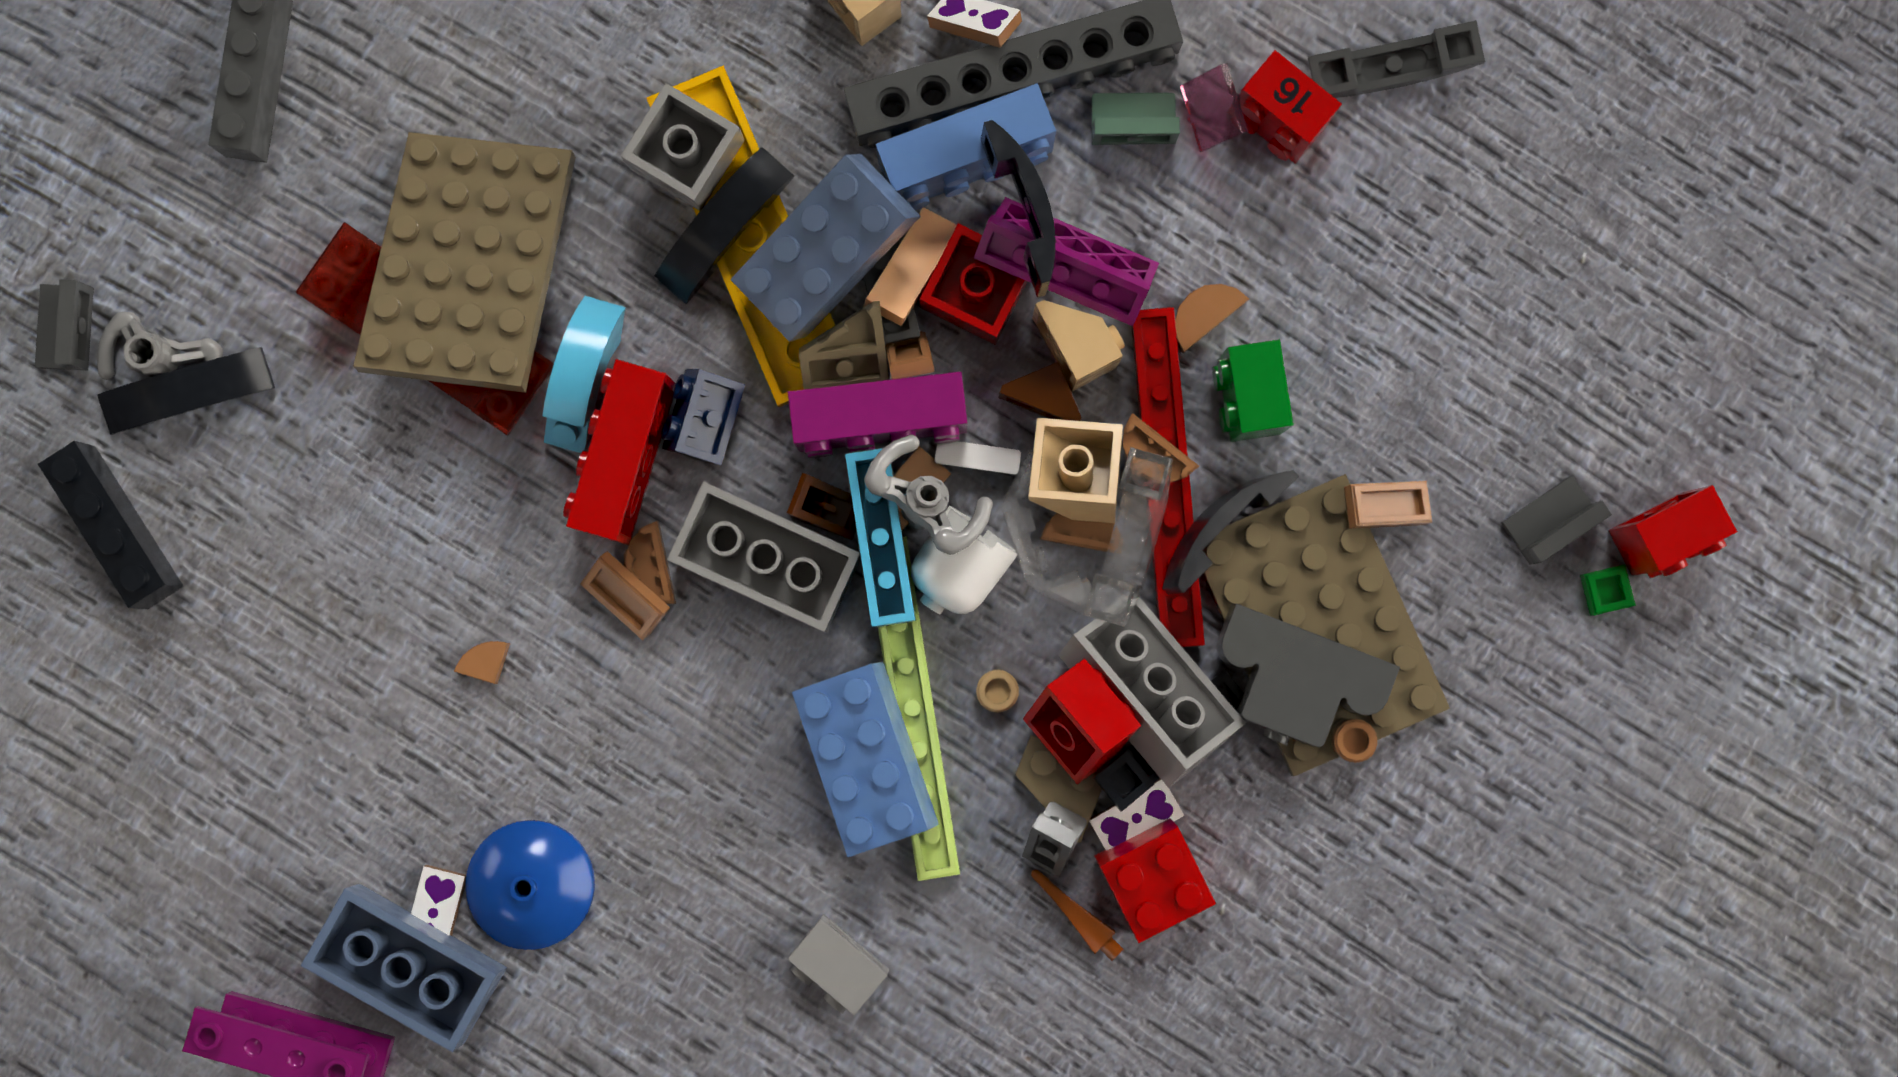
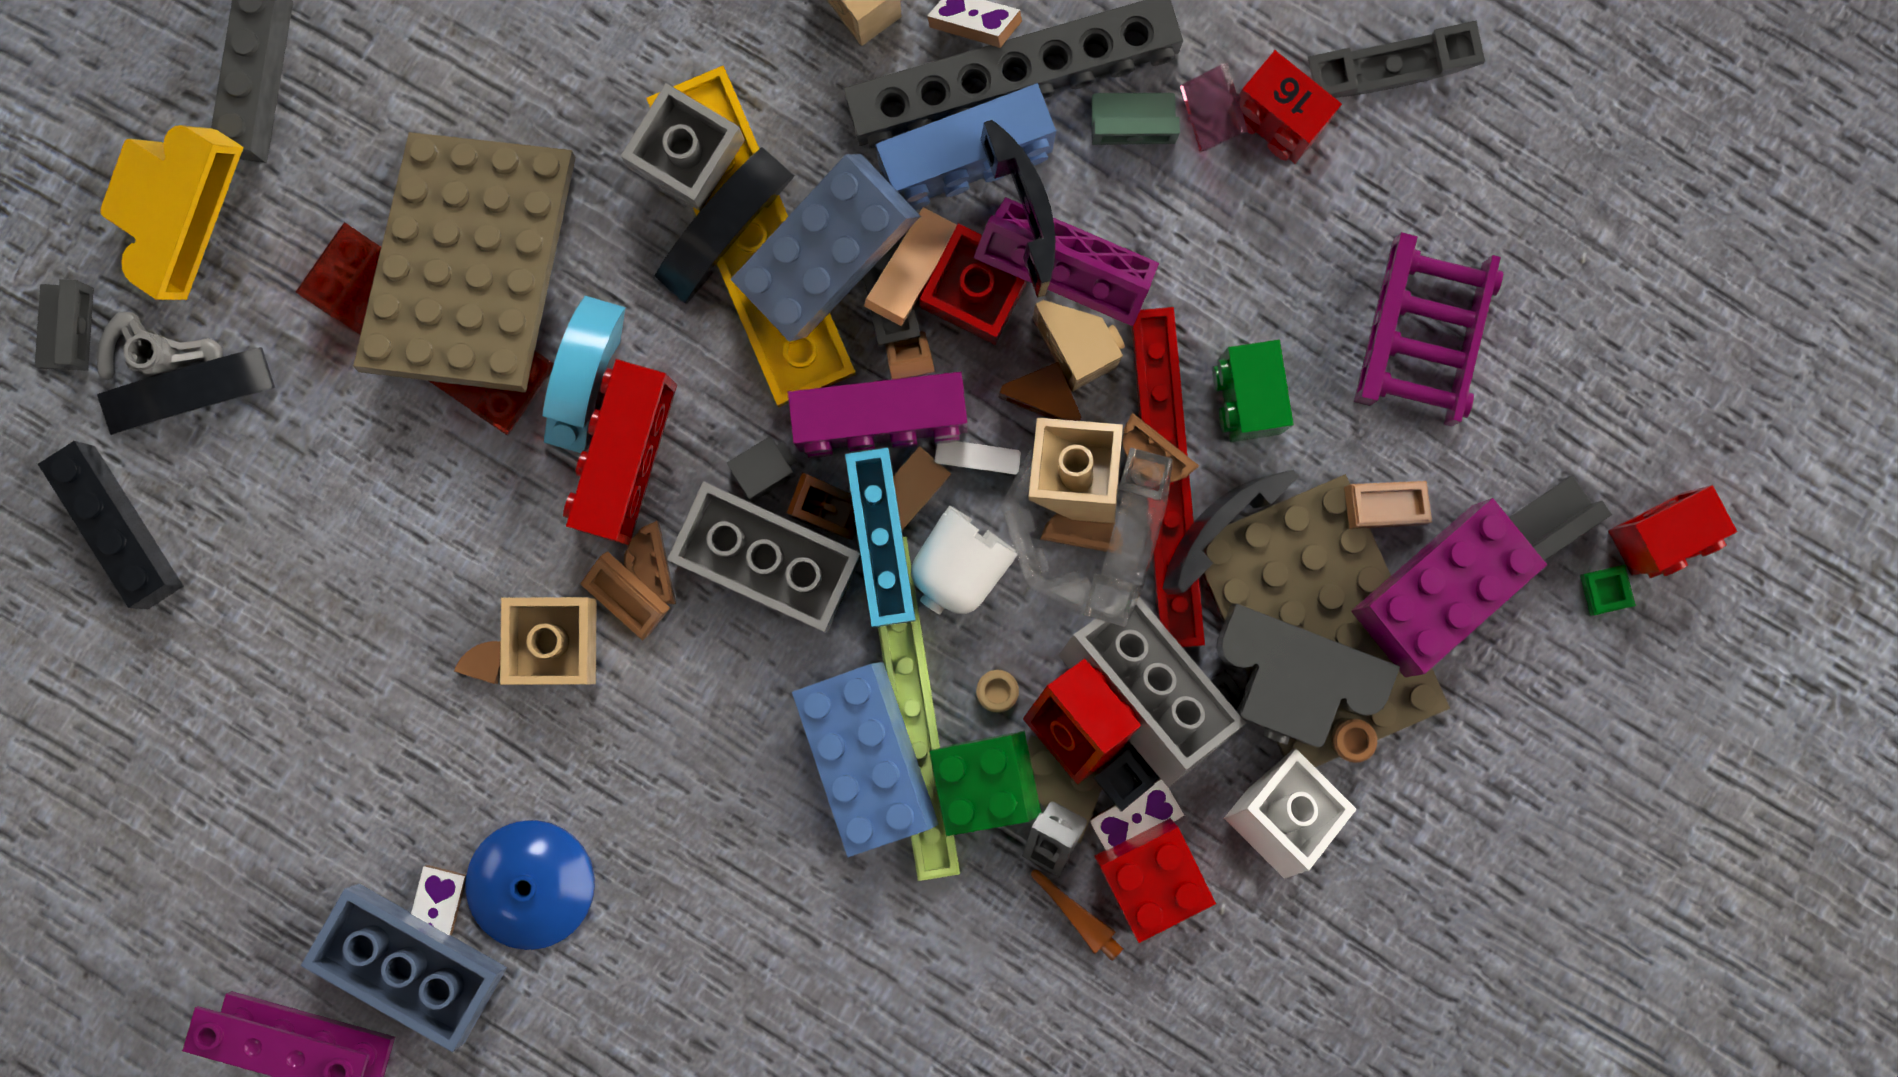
(169, 203): none -> yellow brick
(548, 641): none -> tan brick
(702, 415): bracket -> none
(763, 468): none -> dark grey brick
(837, 965): light grey brick -> none
(847, 352): dark tan wing -> none
(924, 499): light grey piece -> none
(985, 783): none -> green brick
(1204, 311): medium nougat tile -> none
(1290, 815): none -> white slope
(1397, 301): none -> magenta fence
(1449, 588): none -> magenta brick

